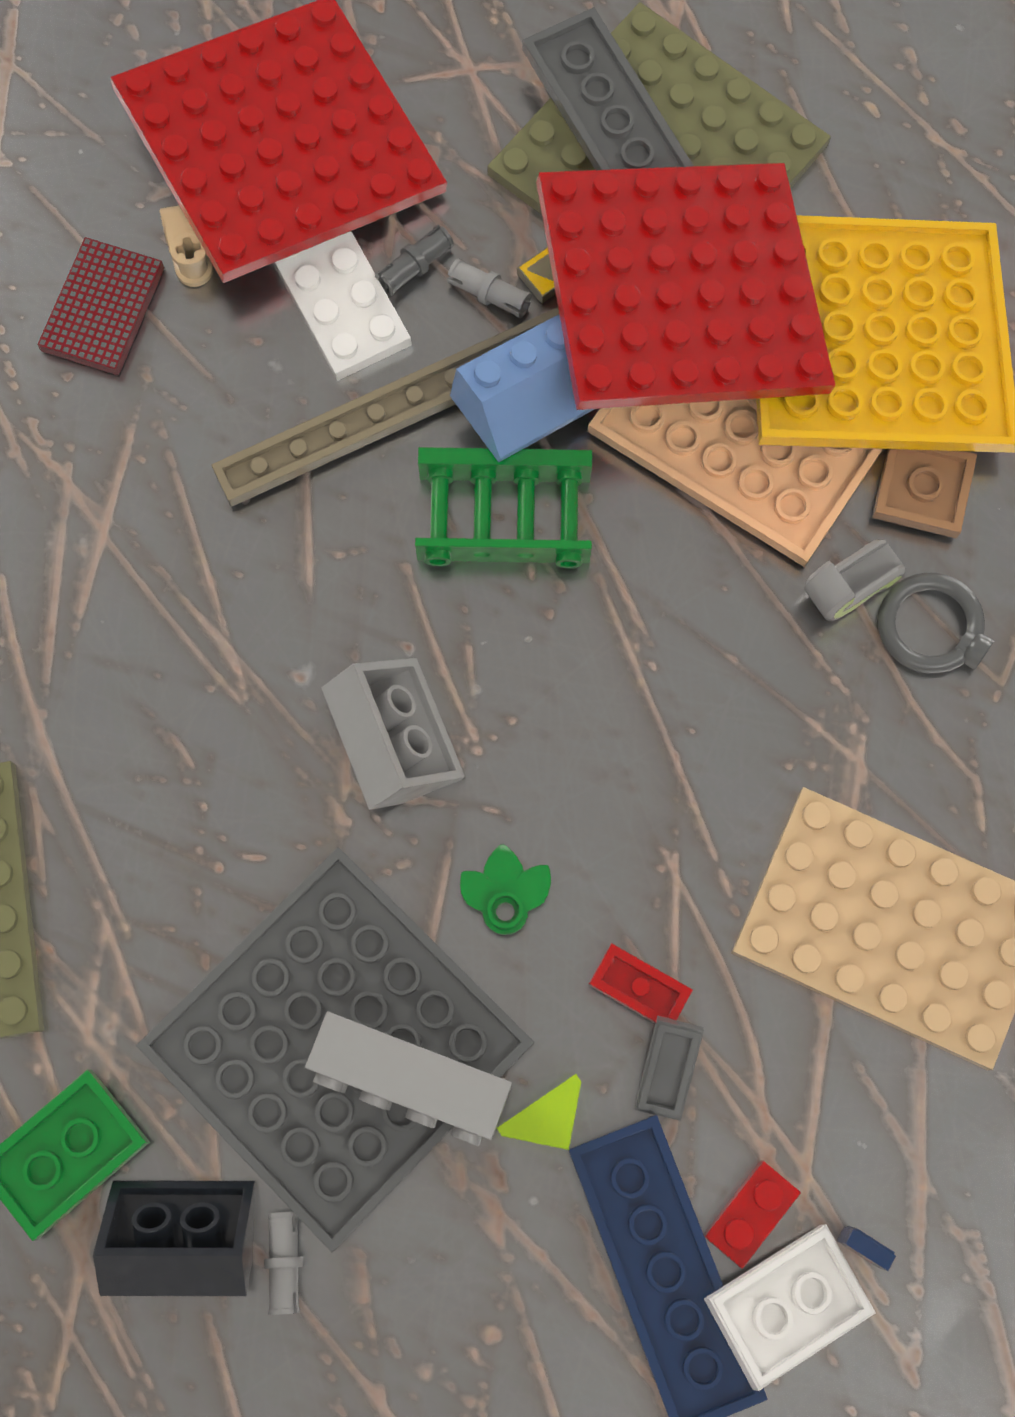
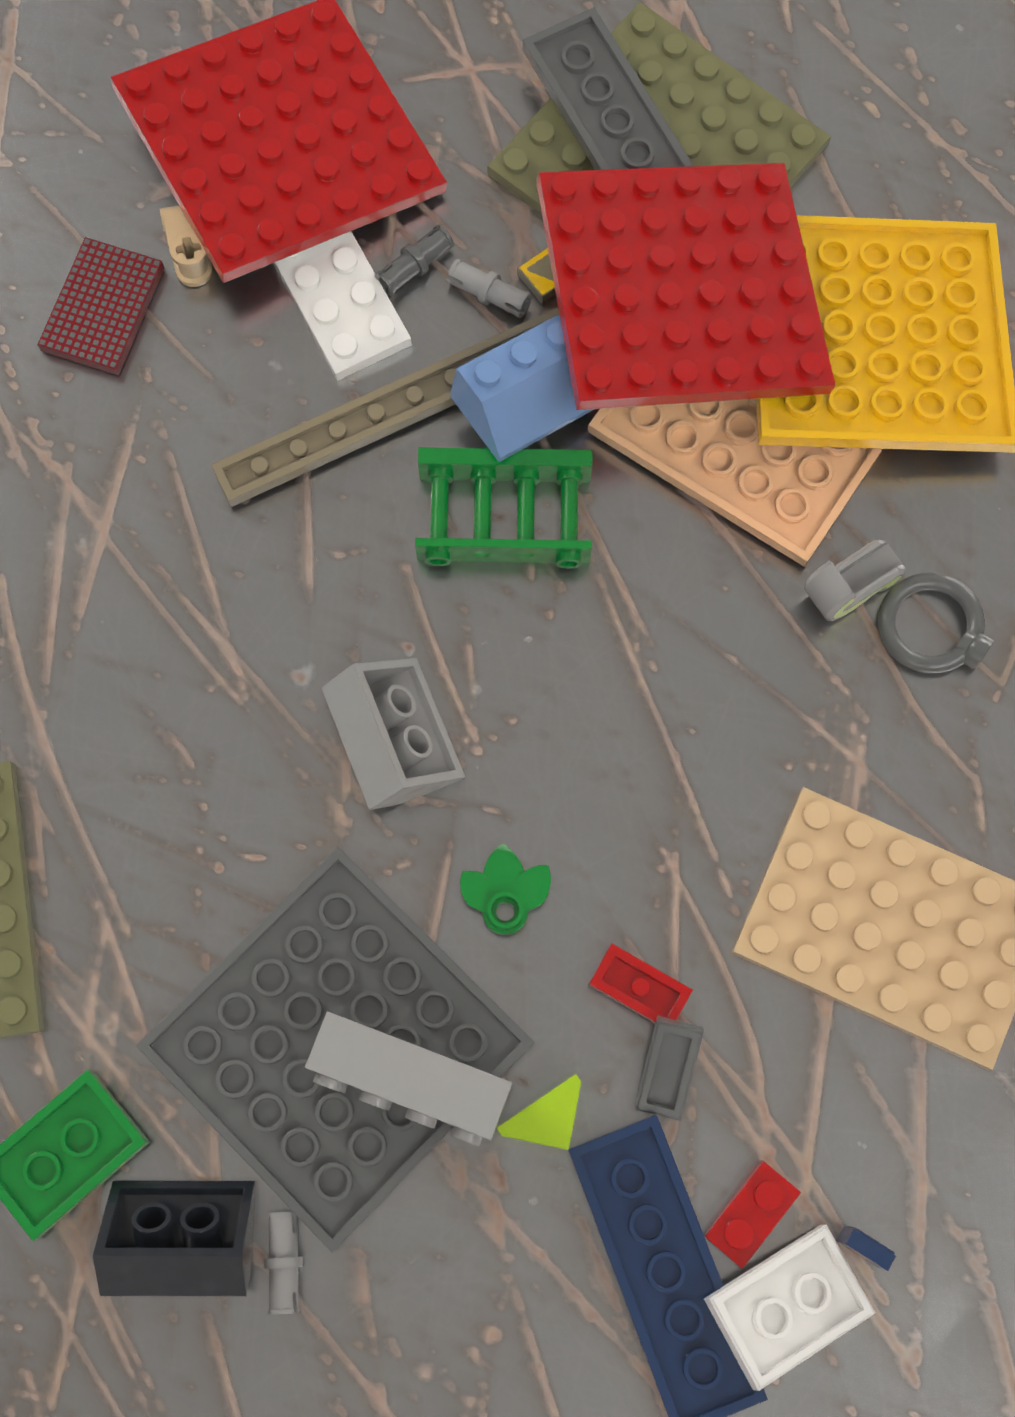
(925, 489): medium nougat plate -> none

